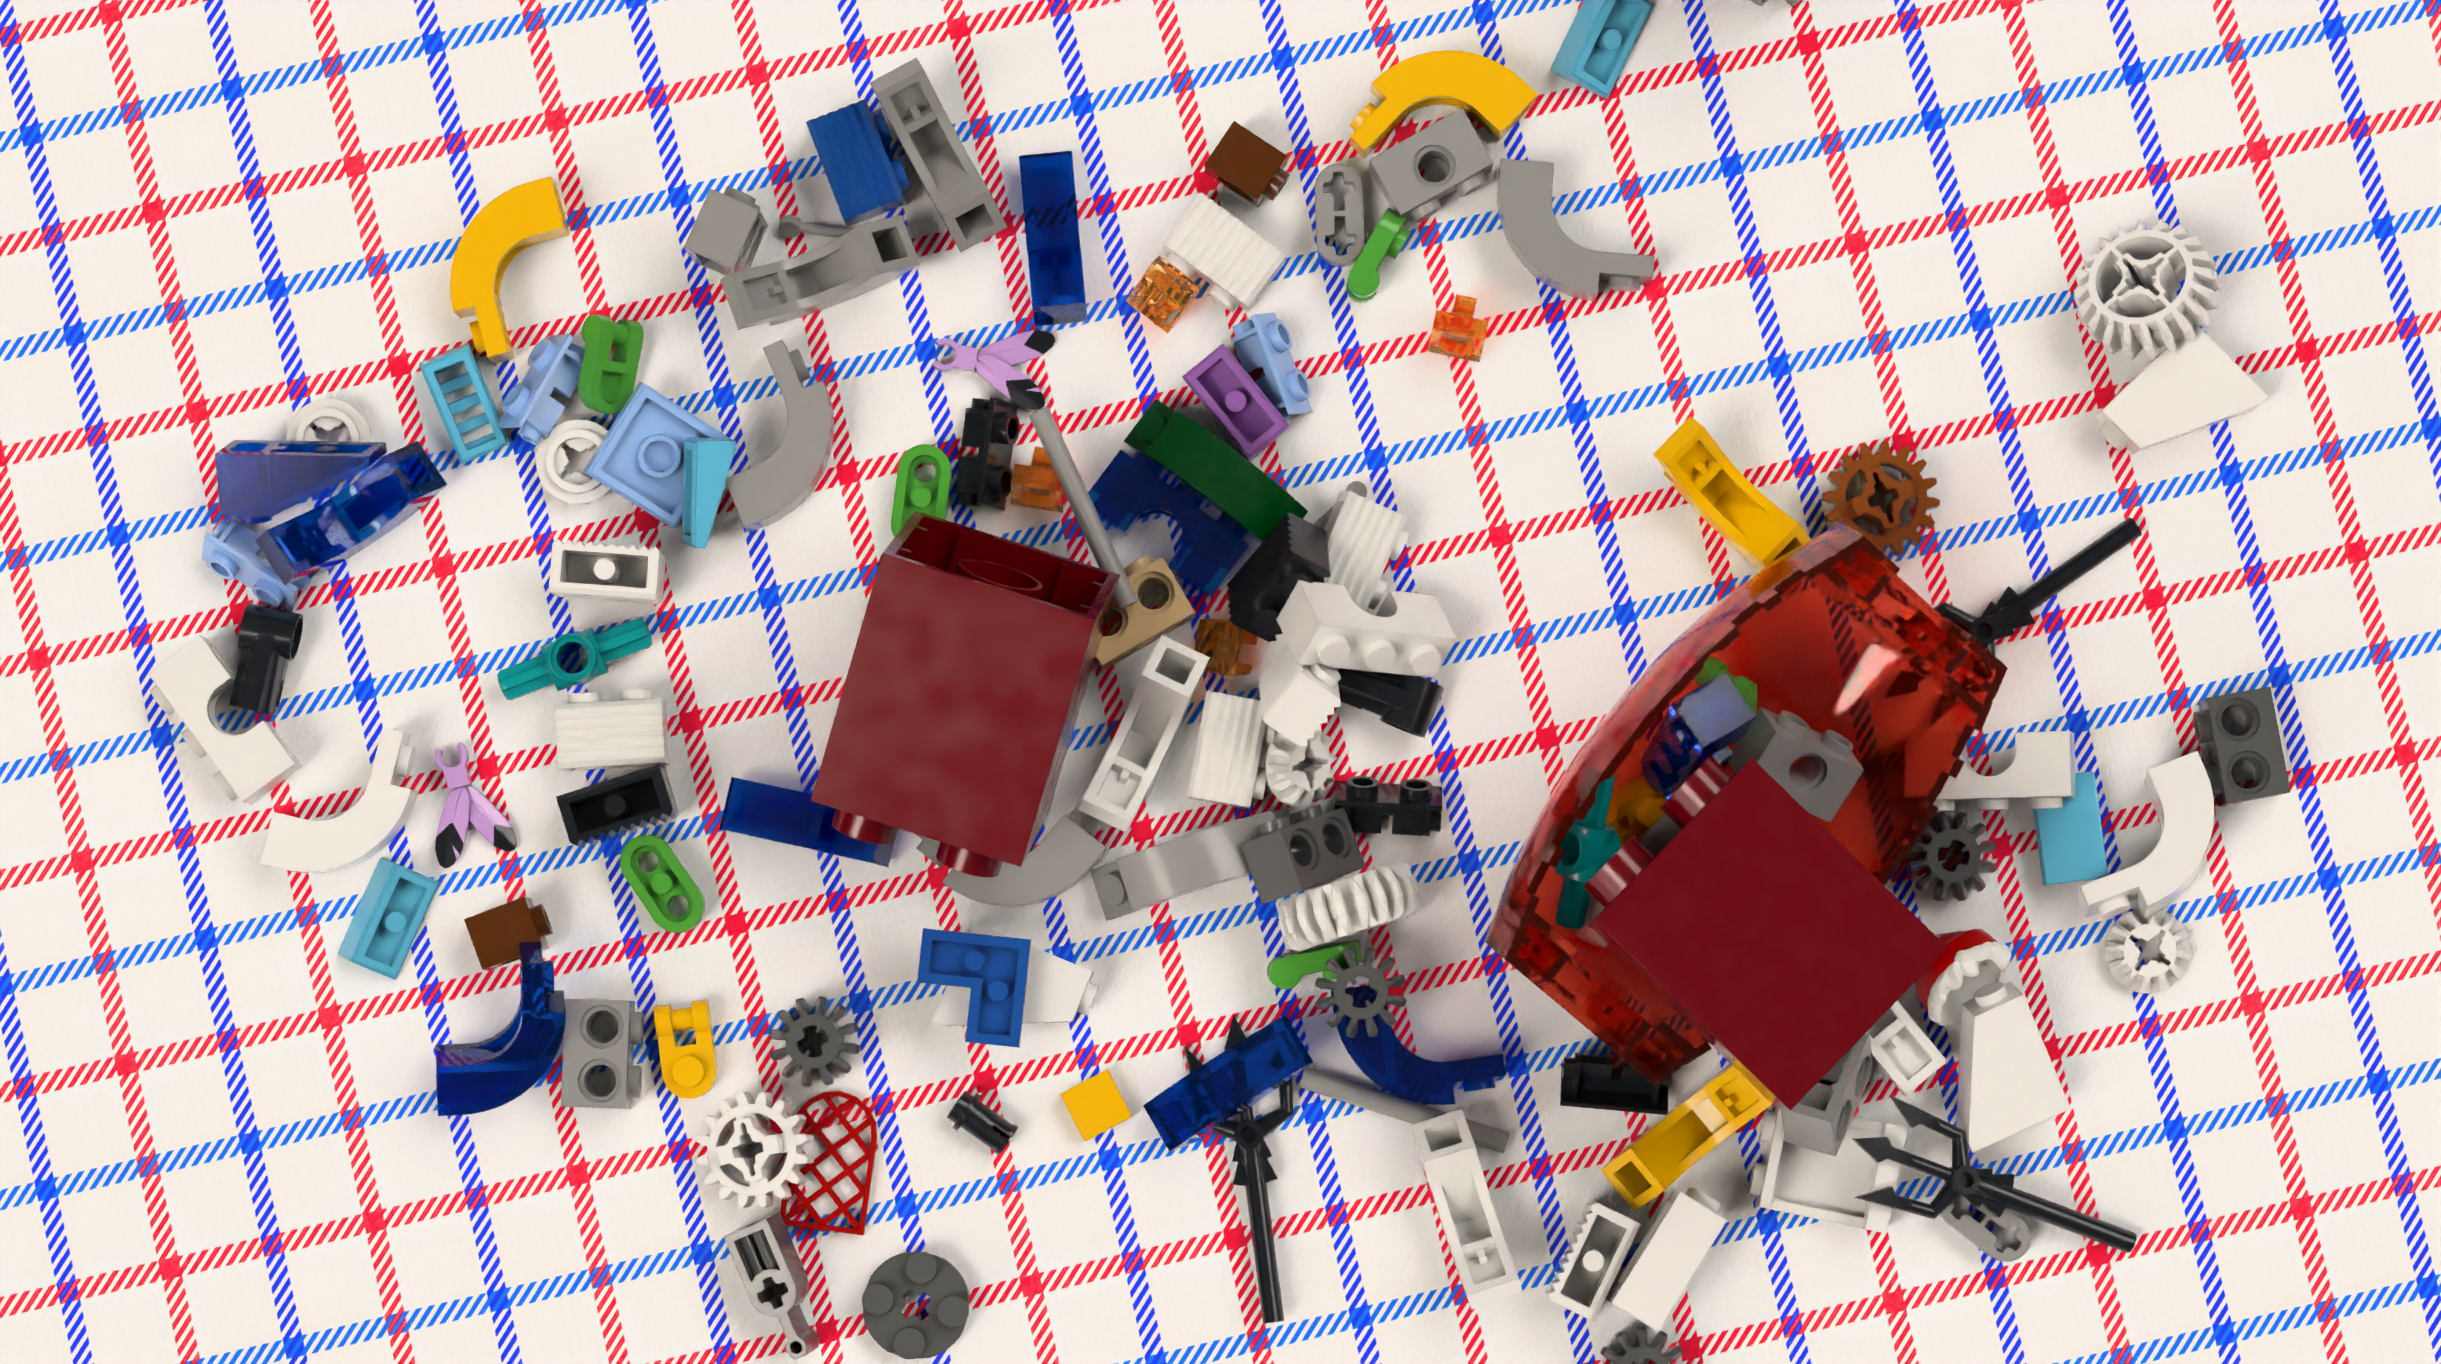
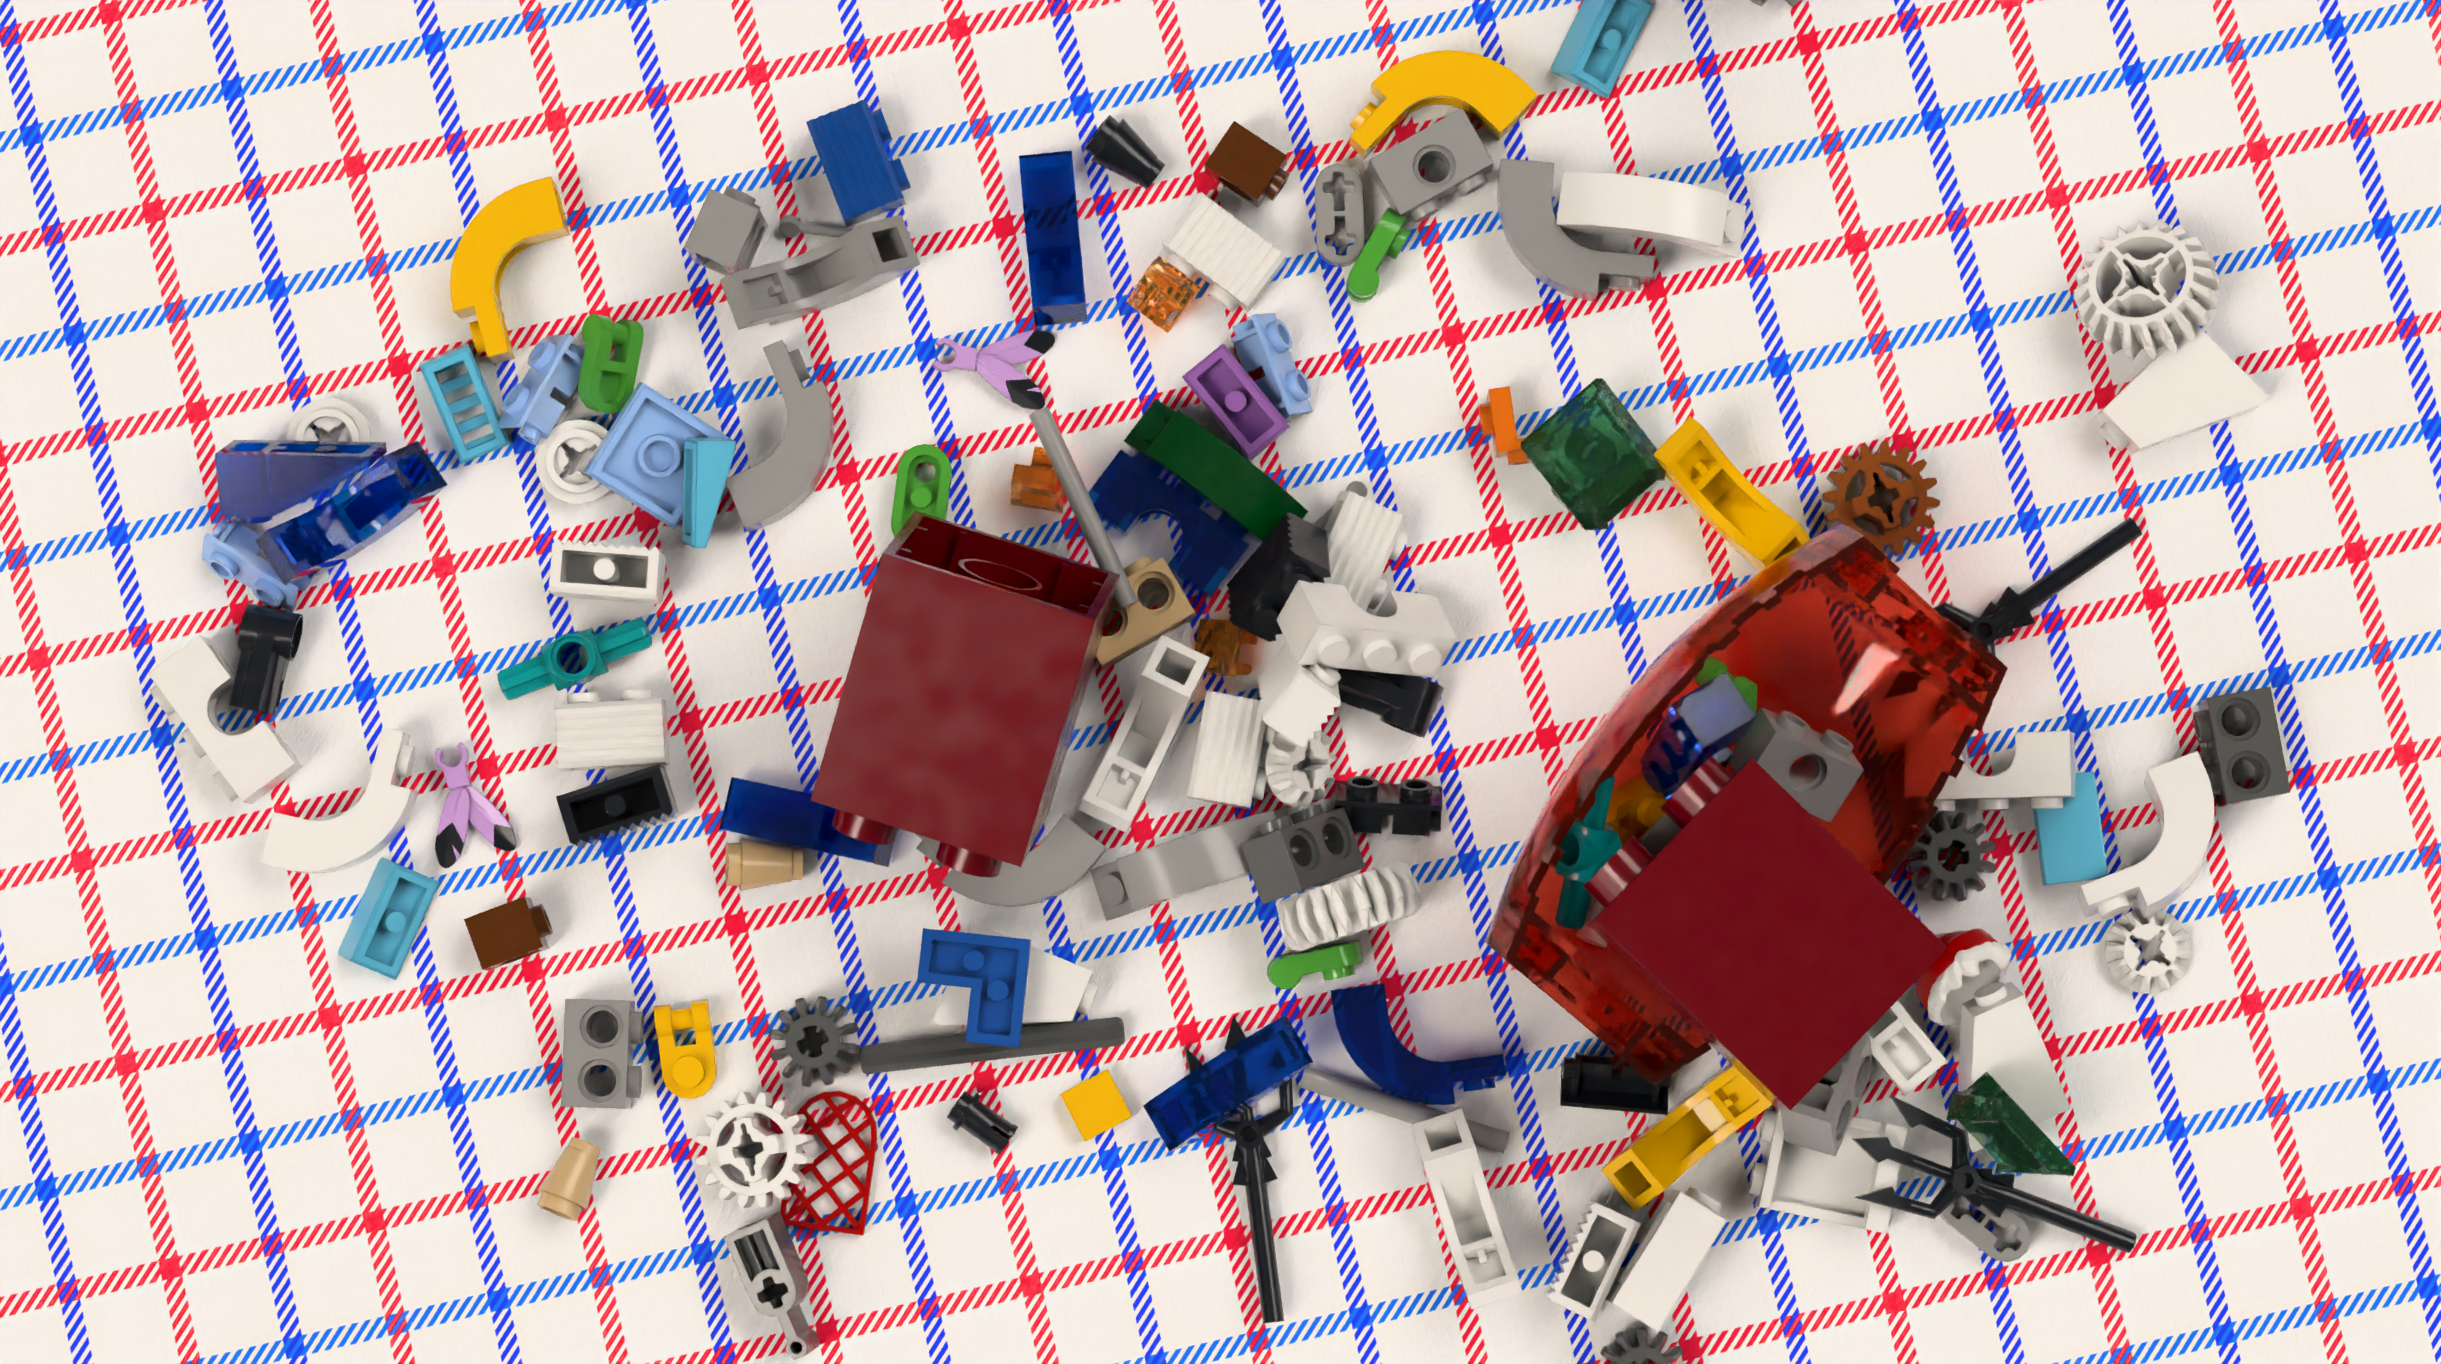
(505, 1066): clear blue arch -> none
(570, 1180): none -> tan cone
(663, 884): bright green plate -> none
(761, 864): none -> tan cone
(938, 155): light grey arch -> none
(946, 1310): dark grey plate -> none
(954, 1049): none -> dark grey axle
(993, 429): black hinge -> none
(1124, 152): none -> black cone
(1345, 1001): dark grey gear -> none
(1458, 332): clear orange tile -> none
(1498, 420): none -> orange bracket
(1594, 456): none -> clear green slope
(1651, 209): none -> white arch
(2006, 1130): none -> clear green slope

